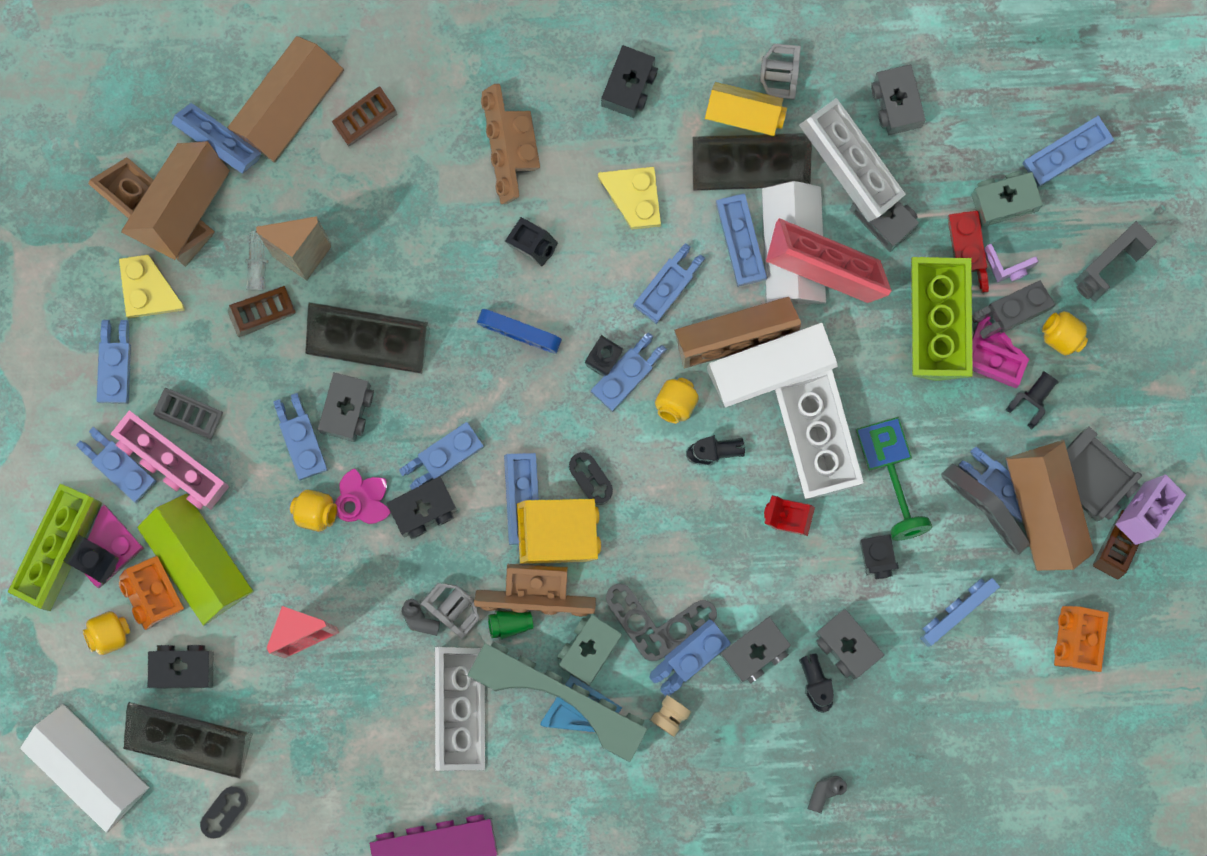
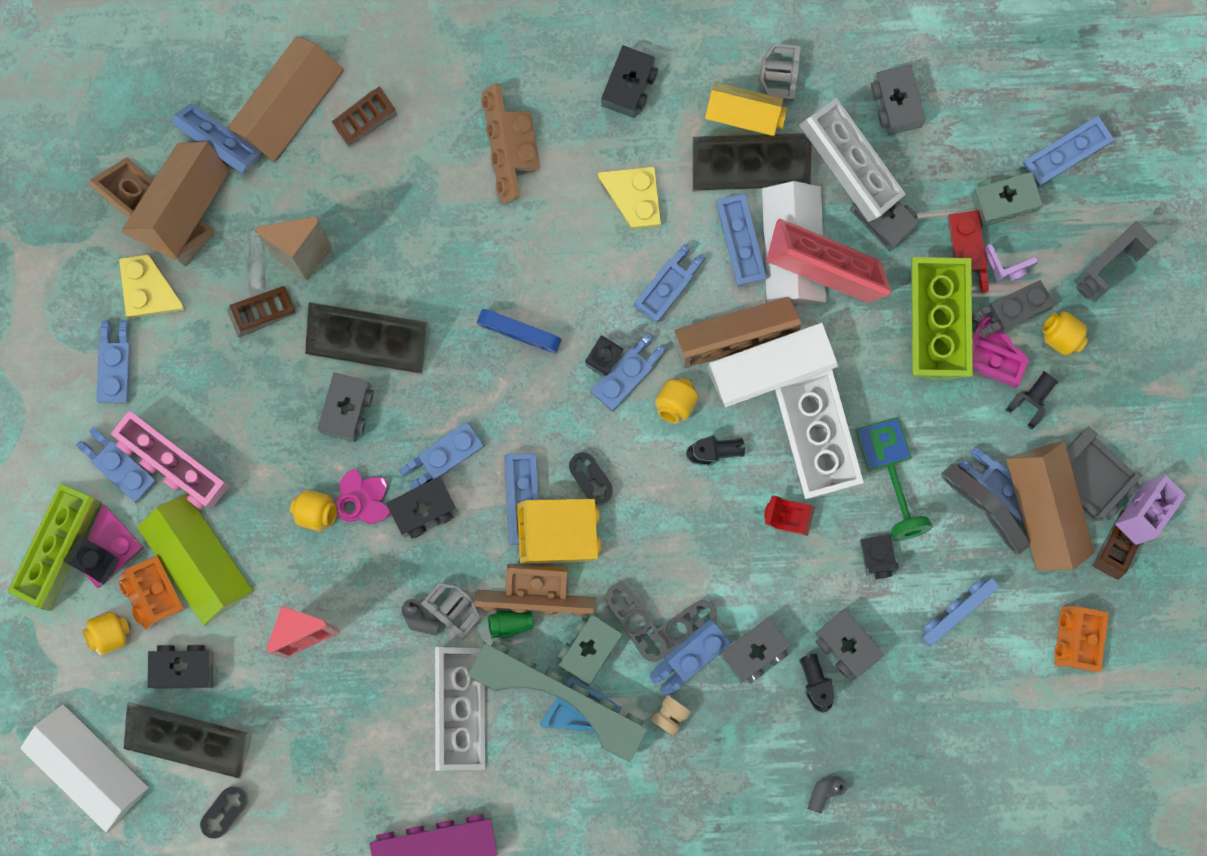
(164, 401): dark grey slope -> none
(301, 440): medium blue hinge -> none
(532, 241): black bracket -> none

